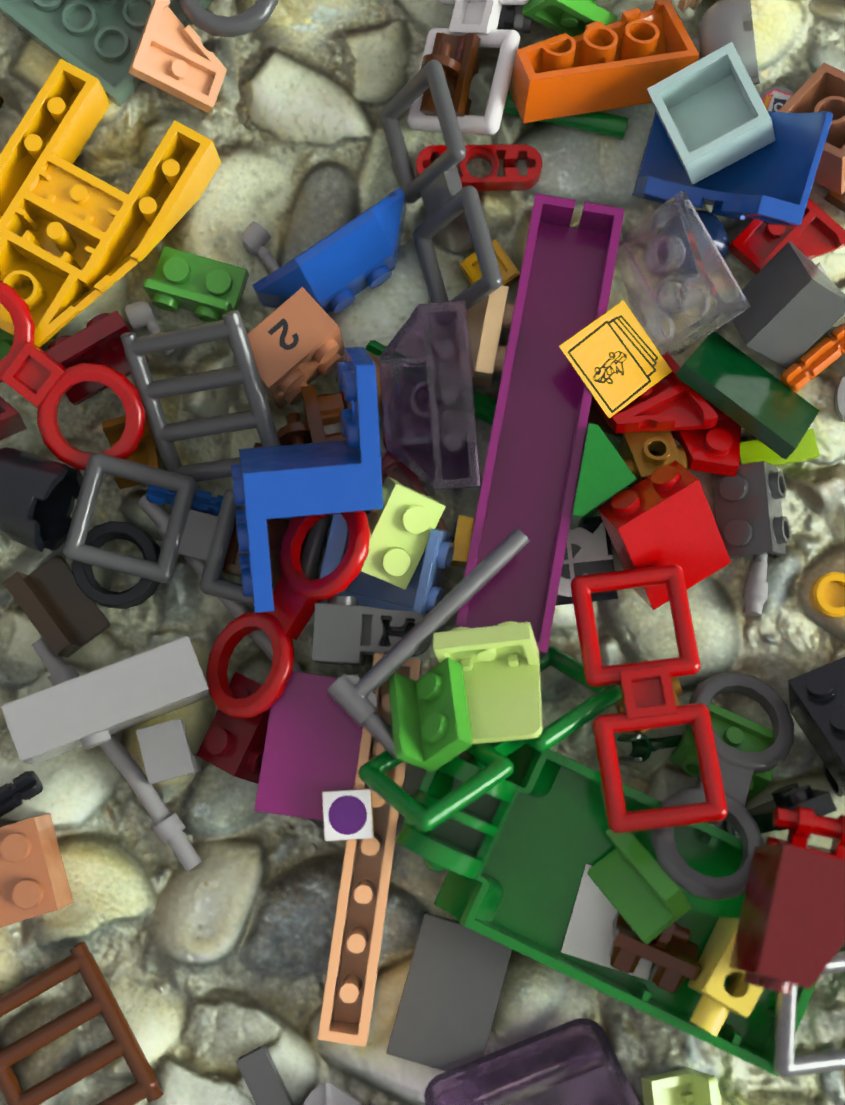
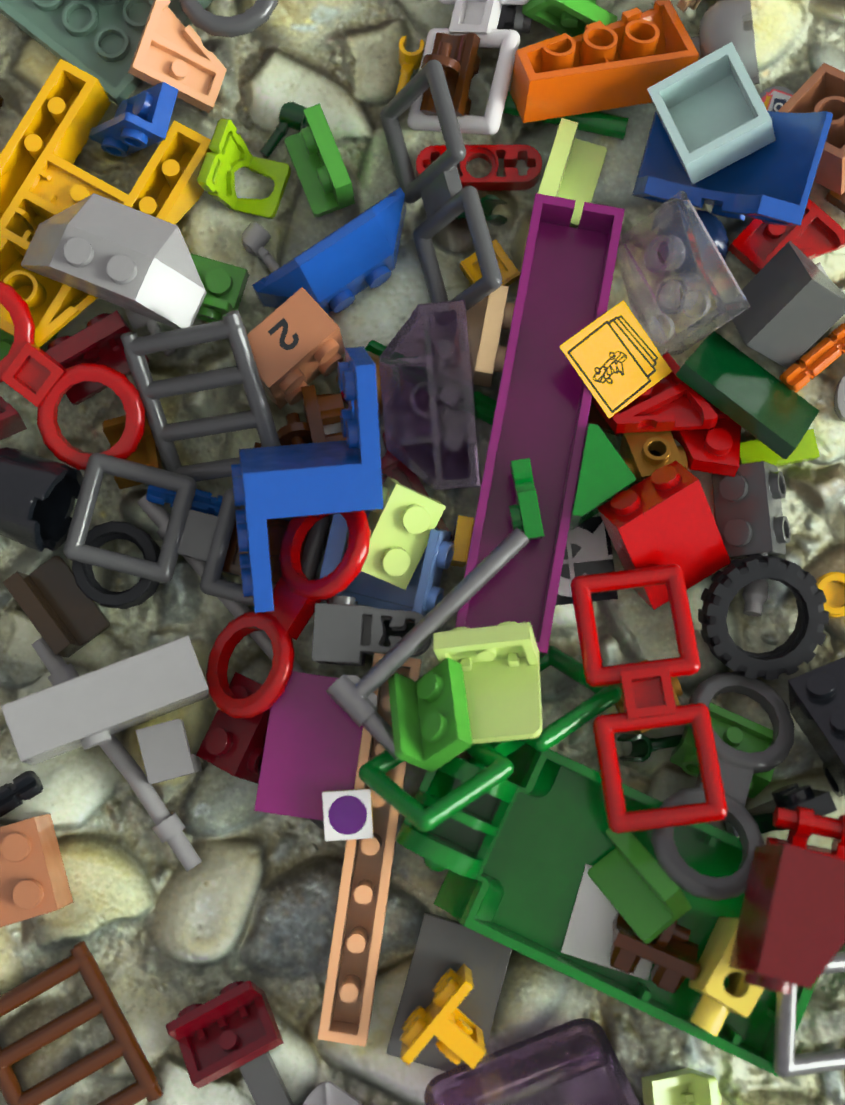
(120, 259): none -> light grey wedge
(137, 121): none -> blue bracket
(225, 1032): none -> dark red bracket
(229, 155): none -> lime piece
(290, 117): none -> dark green hand
(320, 165): none -> bright green bracket
(409, 61): none -> yellow hand
(456, 1033): none -> yellow bracket
(488, 203): none -> dark green hand
(526, 513): none -> green plate
(572, 168): none -> yellowish green panel
(799, 645): none -> black tyre

